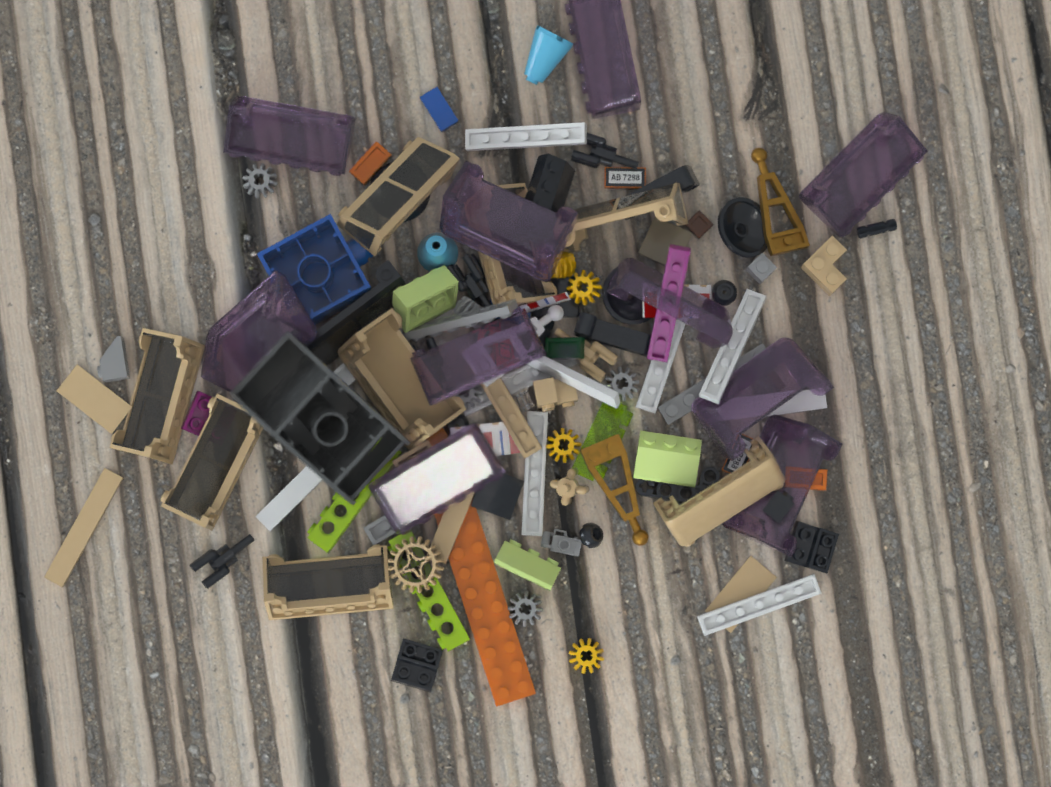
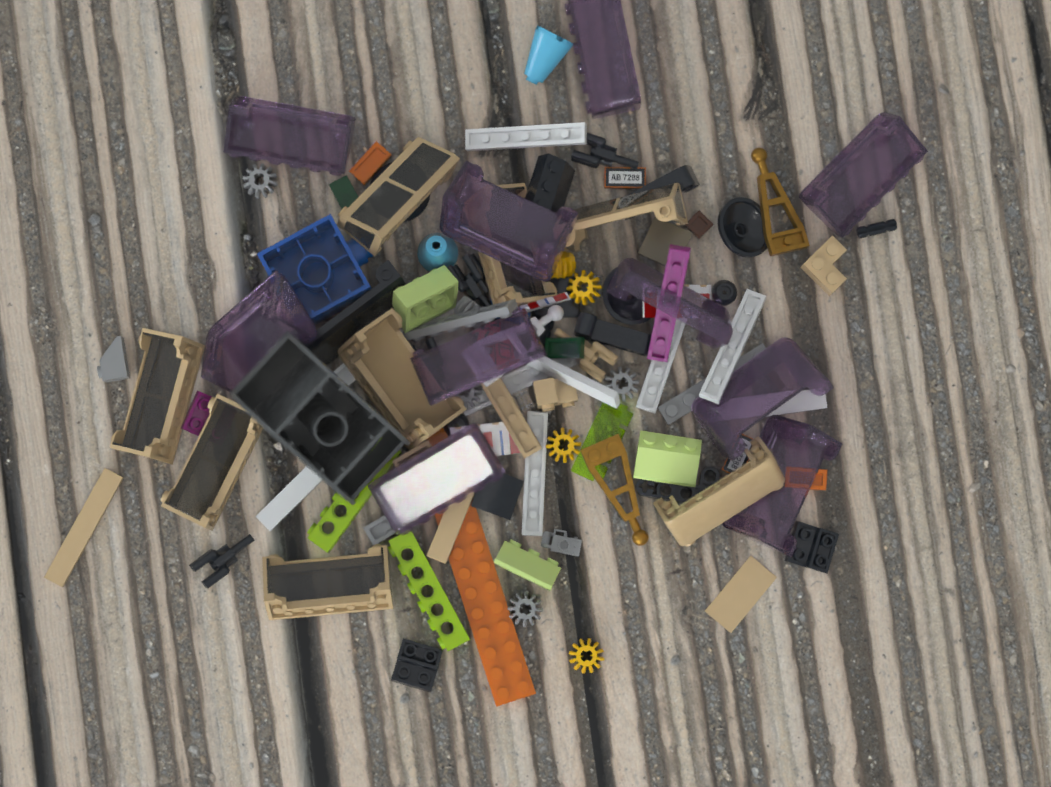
(94, 399): tan sticker -> none
(343, 191): none -> dark green tile
(420, 573): tan gear -> none
(439, 109): blue tile -> none
(569, 487): tan plant -> none
(591, 535): black plate -> none
(759, 604): white tile -> none
(761, 268): light grey brick -> none
(779, 507): black brick -> none

